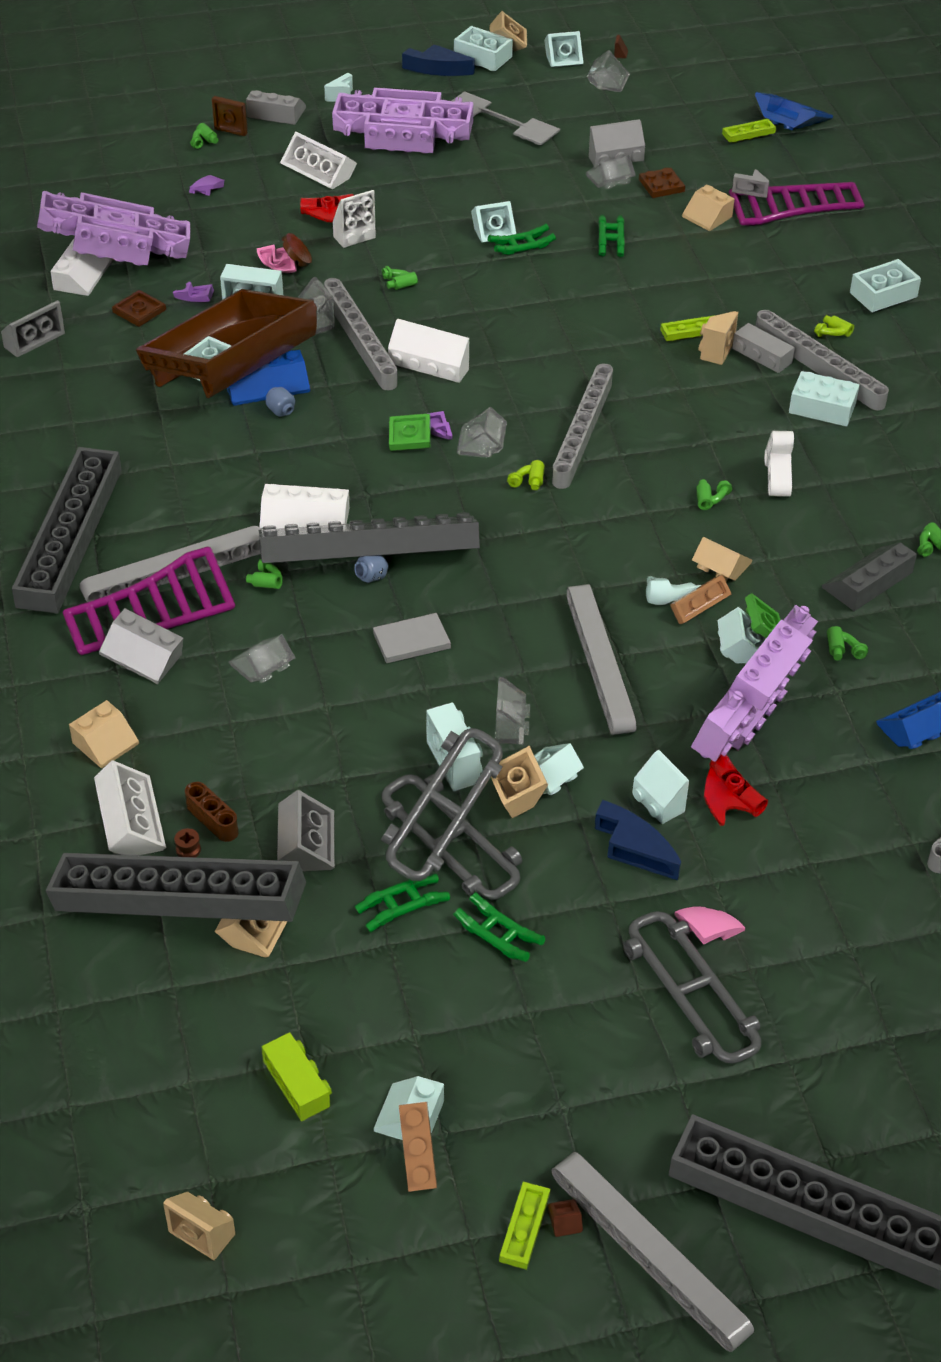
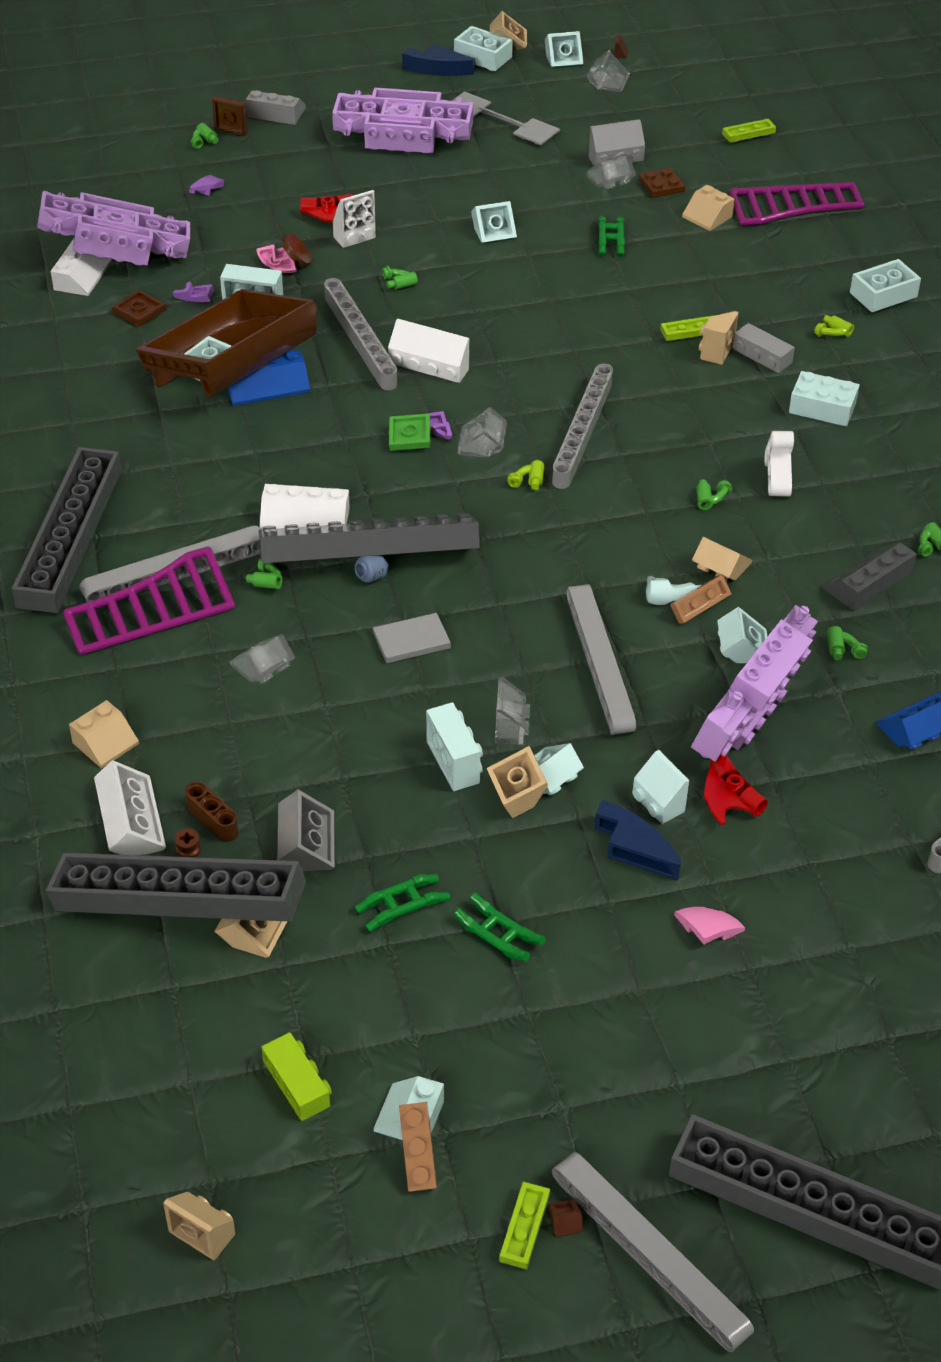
(34, 330): light grey slope -> none
(141, 646): slope -> none
(280, 401): sand blue head -> none
(317, 161): white slope -> none
(324, 303): clear slope -> none
(340, 85): light aqua slope -> none
(395, 836): dark grey bar -> none
(507, 859): dark grey bar -> none
(529, 236): green piece -> none
(704, 1043): dark grey bar -> none
(751, 185): light grey slope -> none
(762, 616): bright green plate -> none
(789, 112): blue slope -> none
(824, 360): light grey beam -> none

